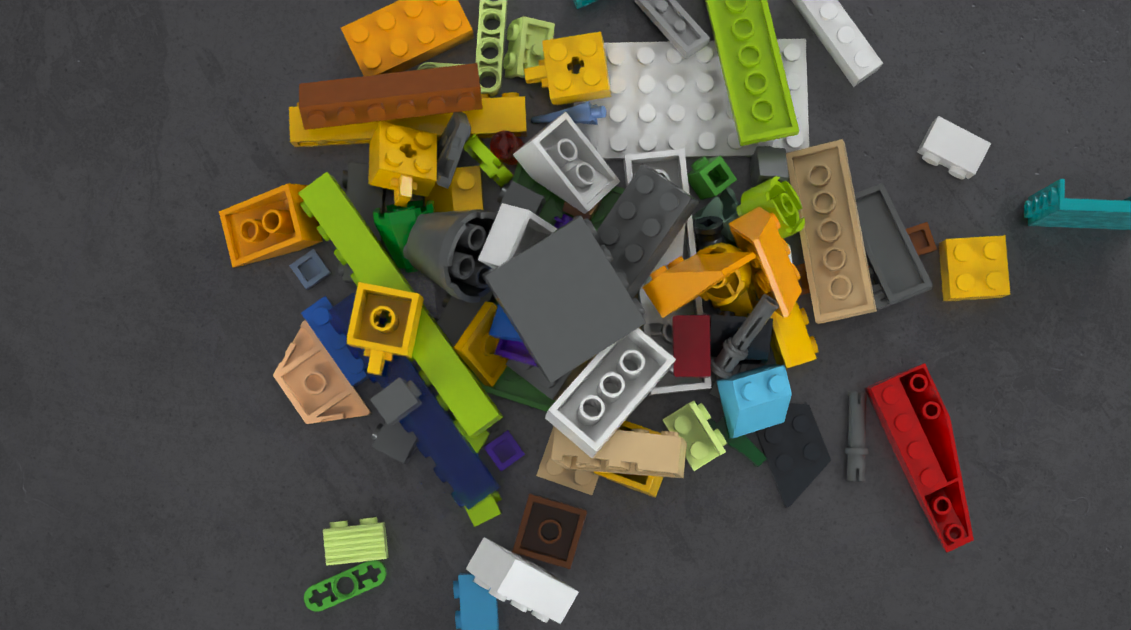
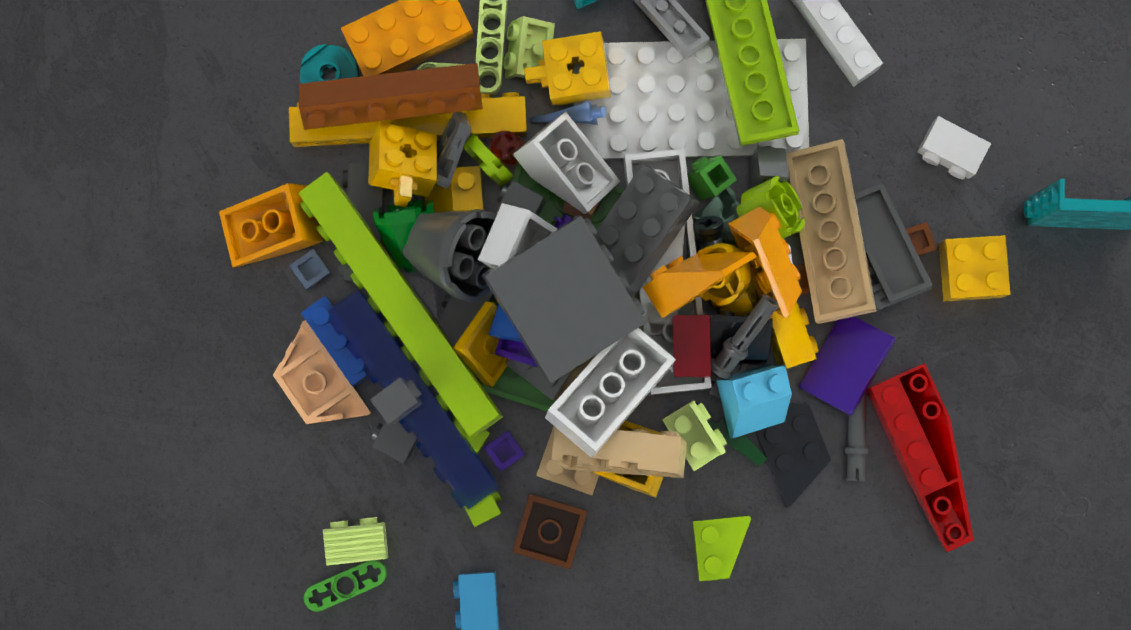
(327, 56): none -> teal plate
(396, 337): yellow hinge -> none
(521, 581): white brick -> none
(718, 545): none -> lime wing
(847, 364): none -> dark purple tile

